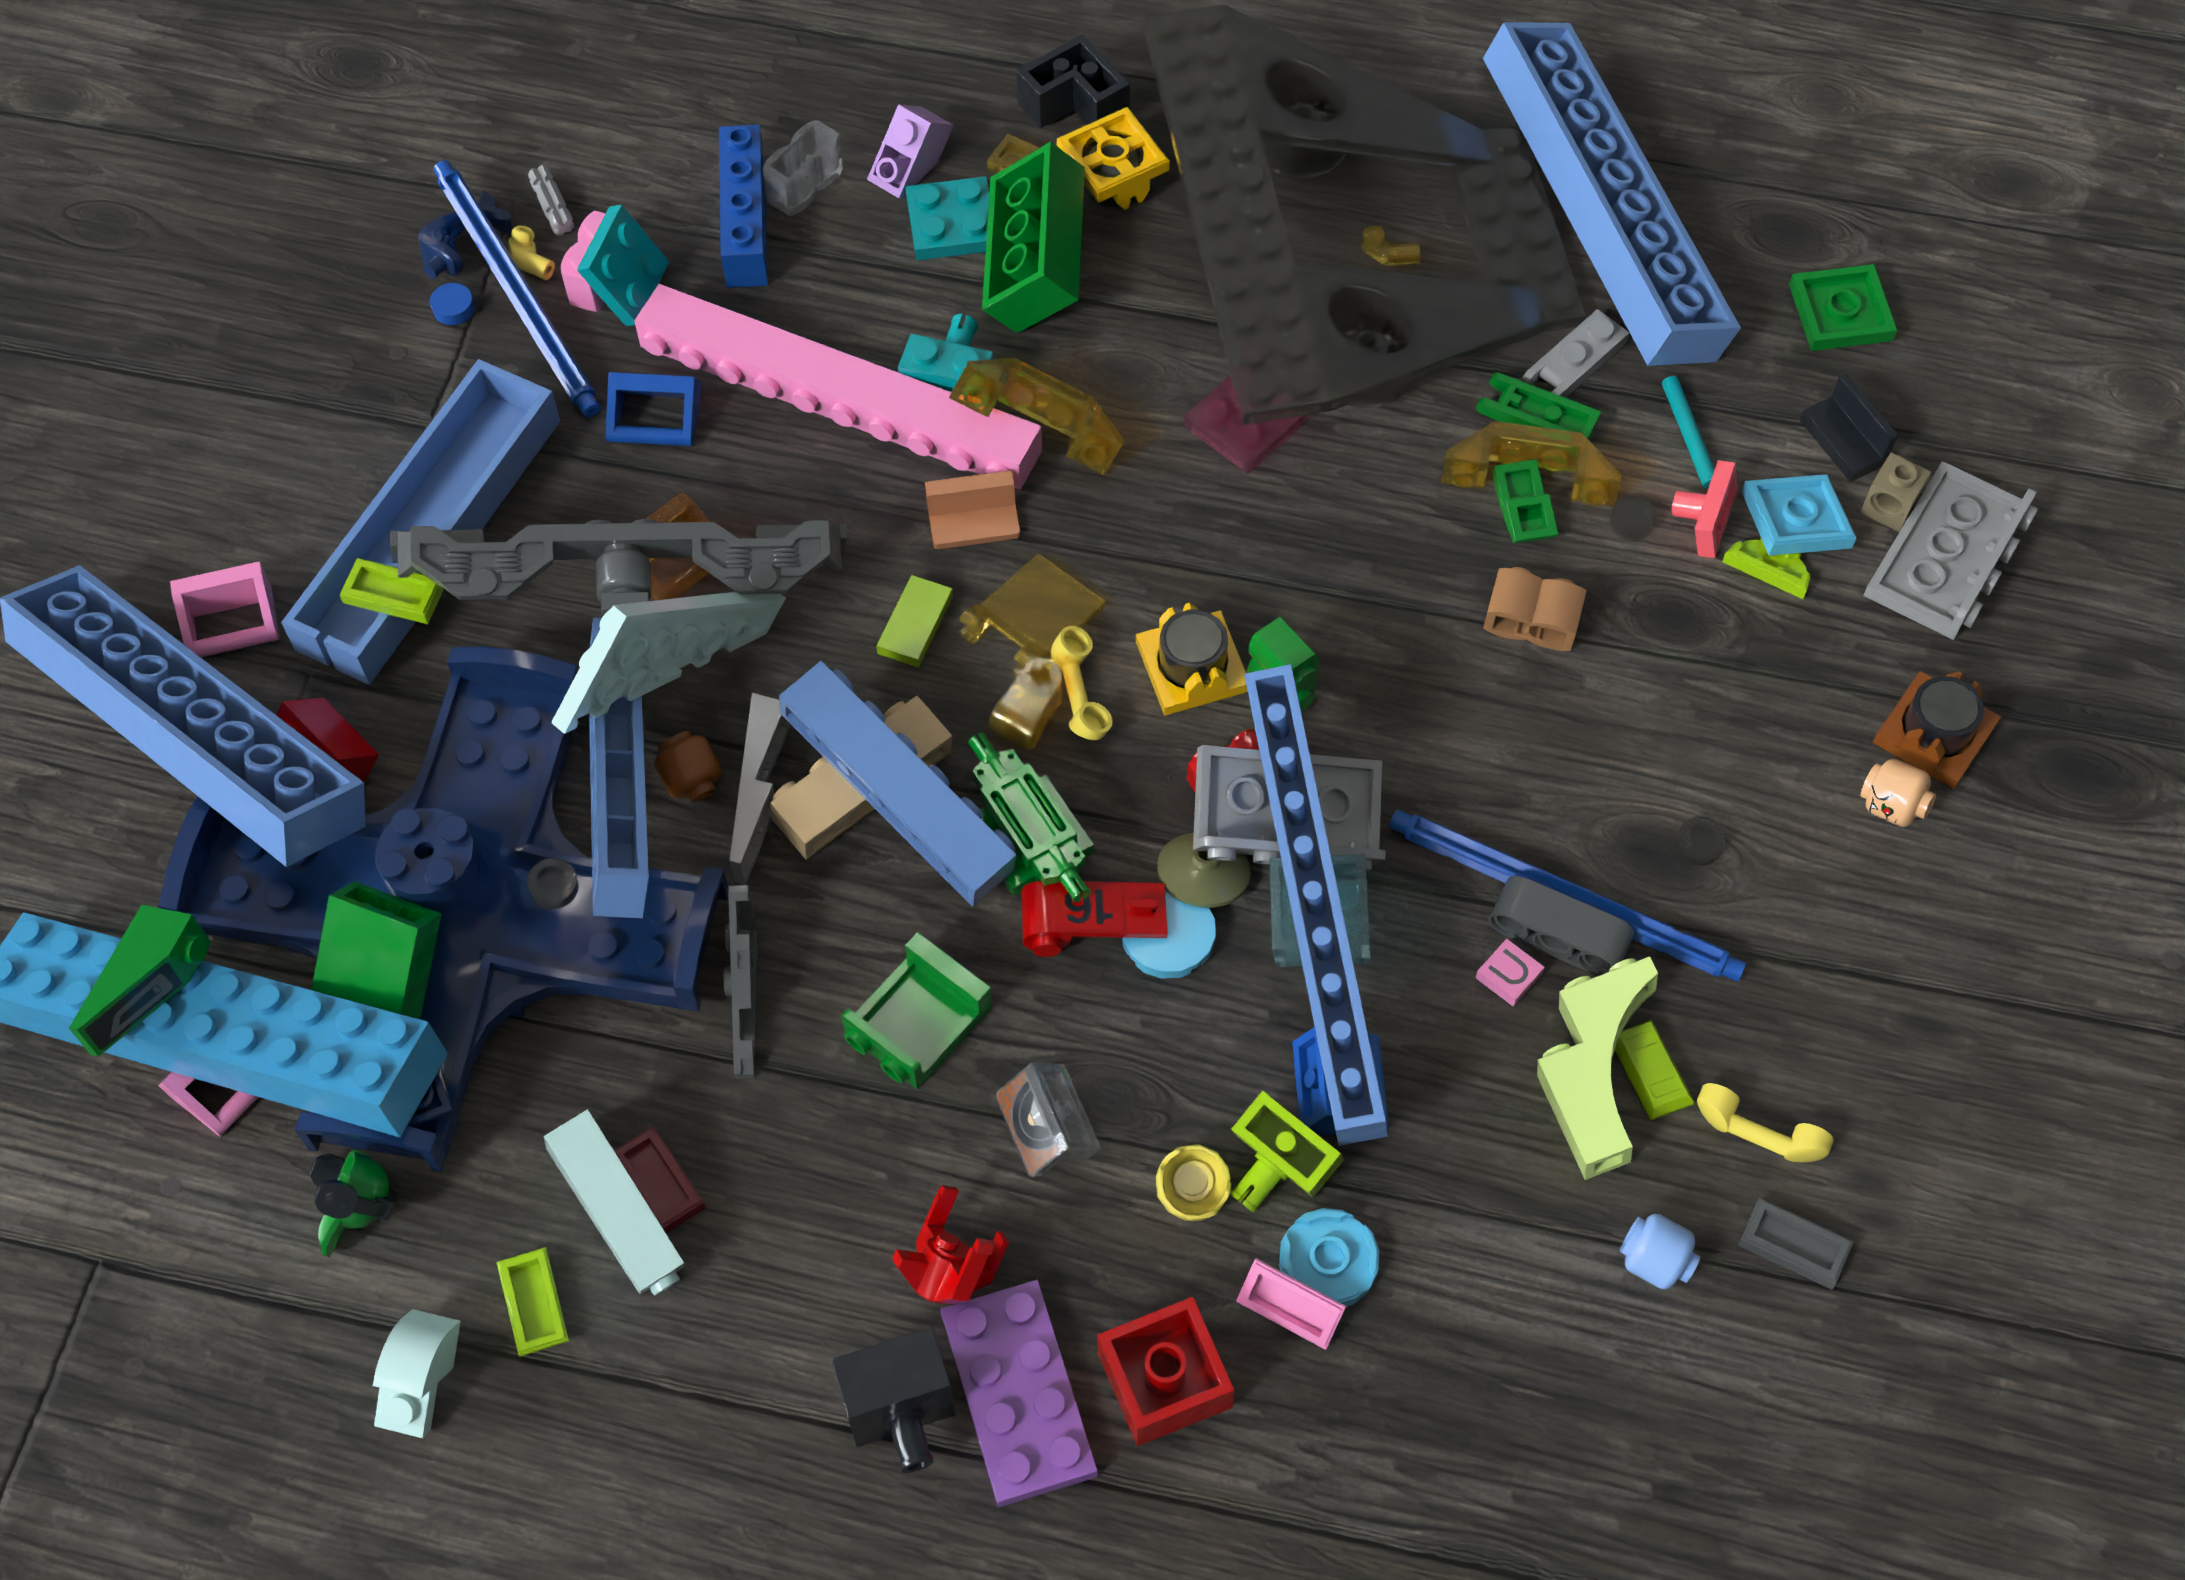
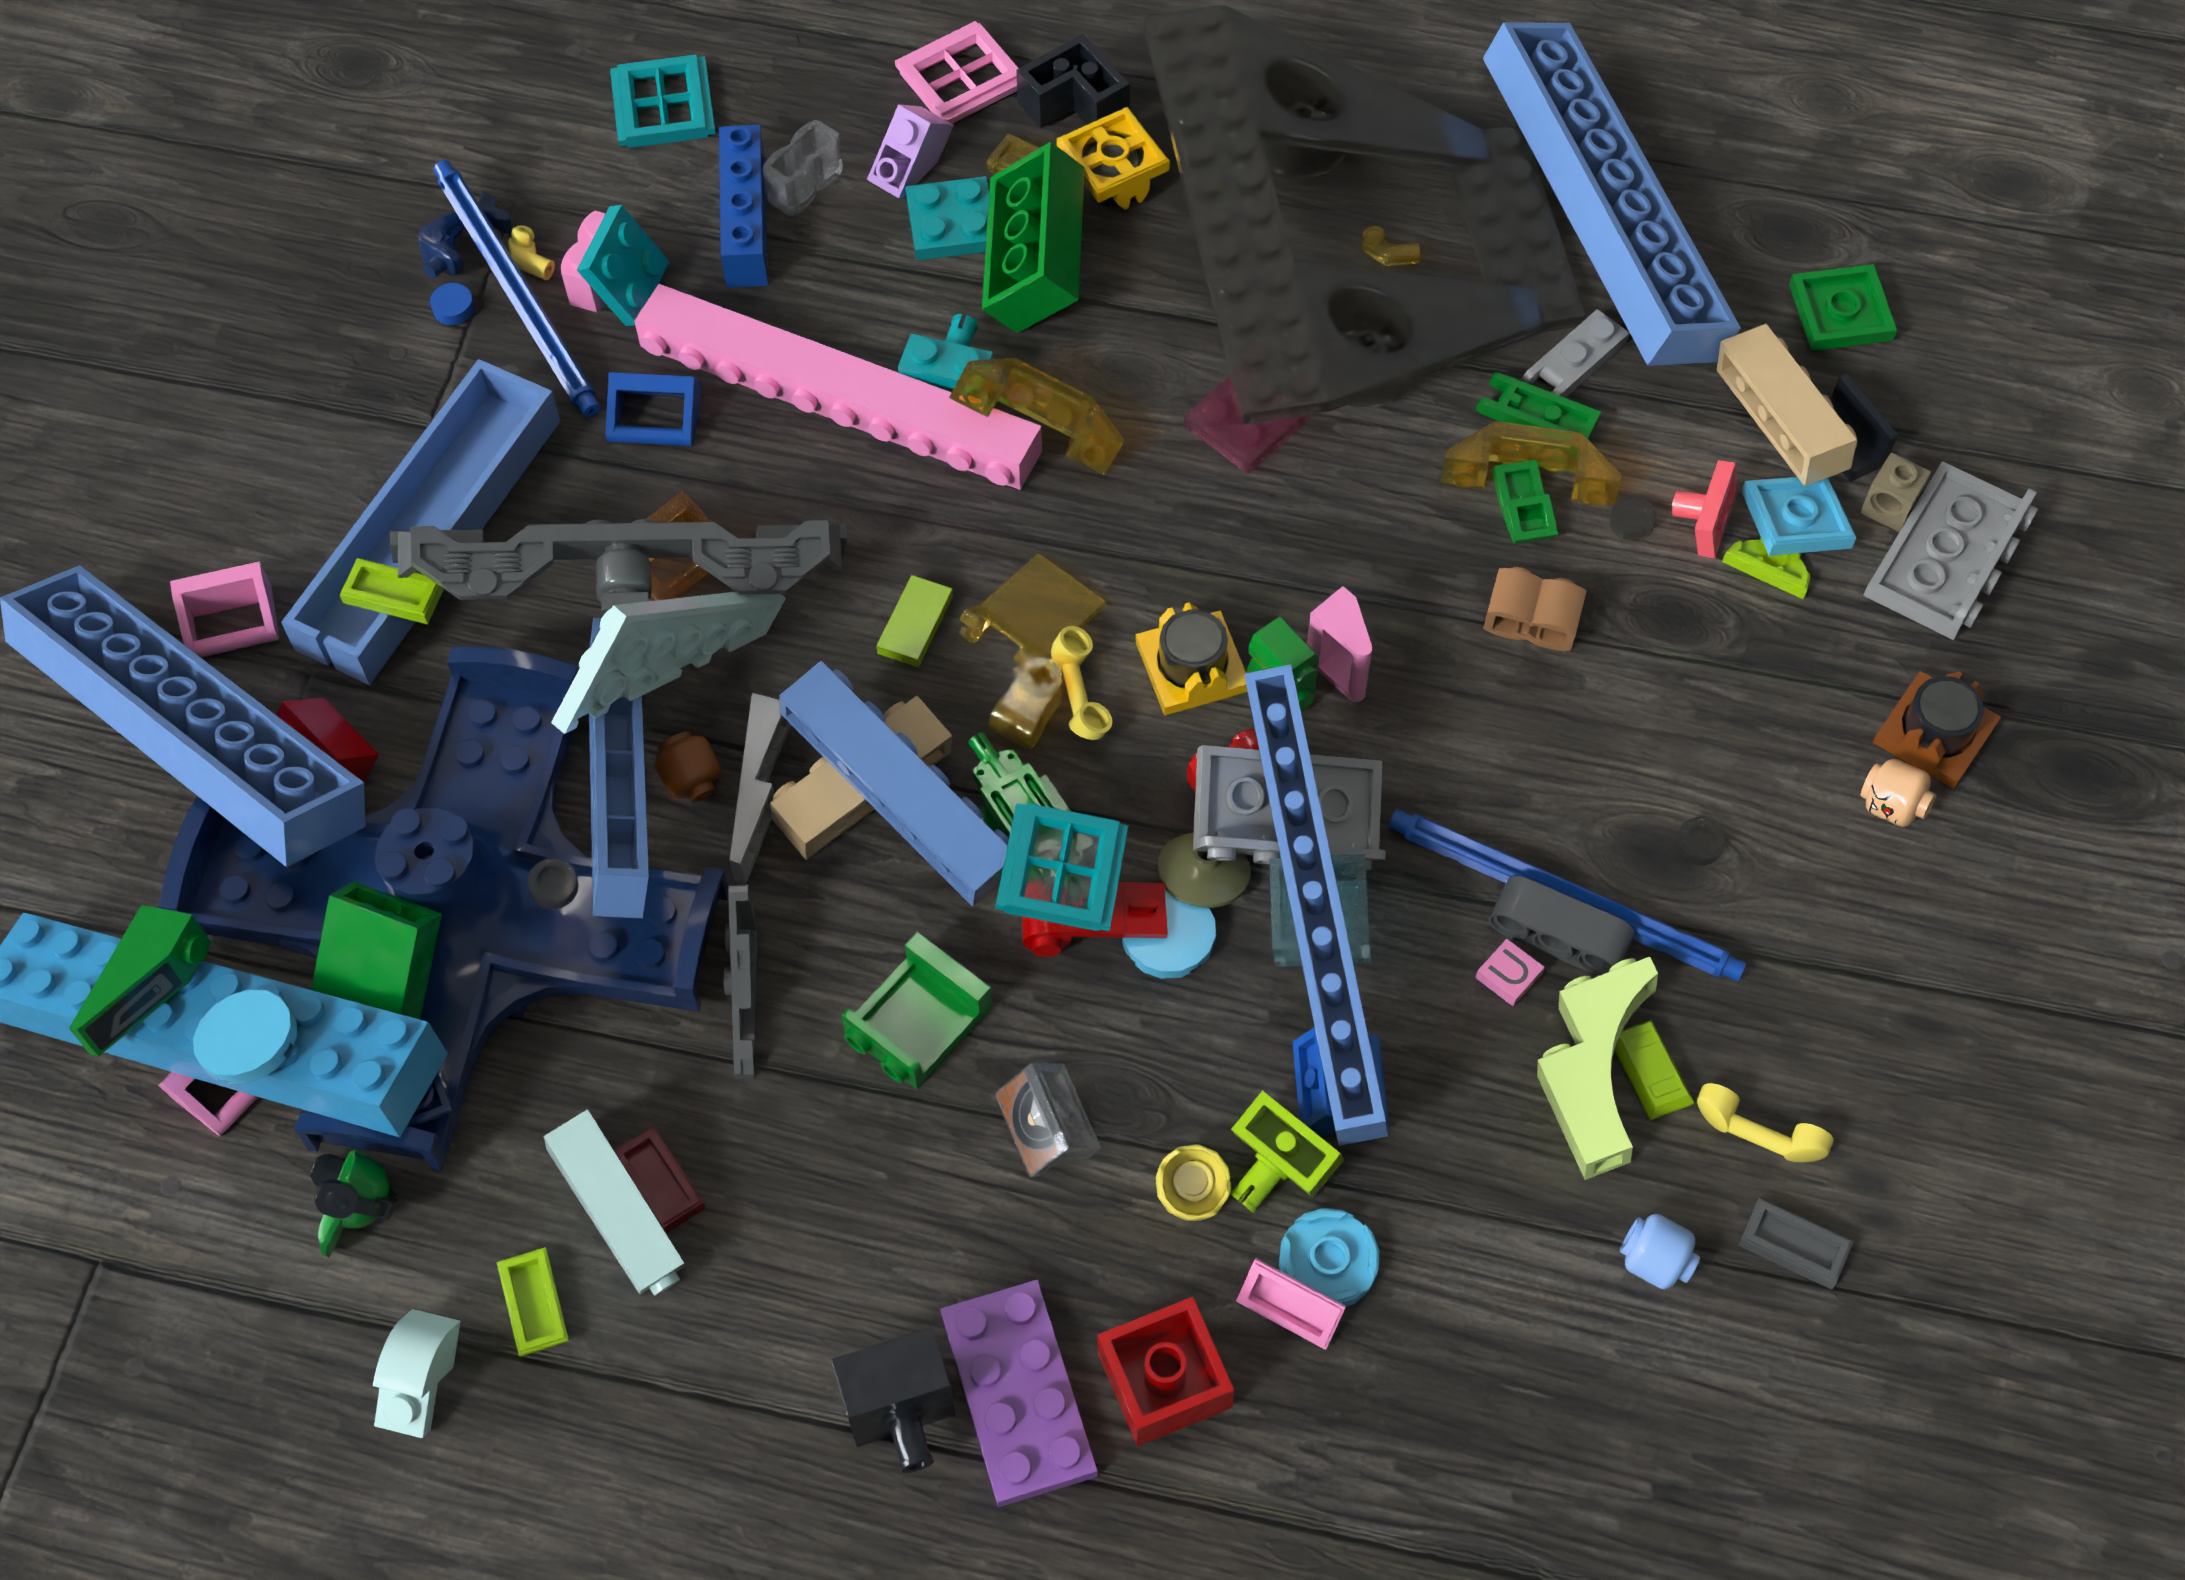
(244, 1036): none -> medium azure tile
(551, 200): light grey axle -> none
(627, 105): none -> teal piece
(943, 50): none -> bright pink piece
(944, 1266): red piece -> none
(972, 509): nougat panel -> none
(1062, 867): none -> teal piece
(1341, 643): none -> bright pink tile
(1689, 430): teal bar -> none
(1786, 404): none -> tan brick

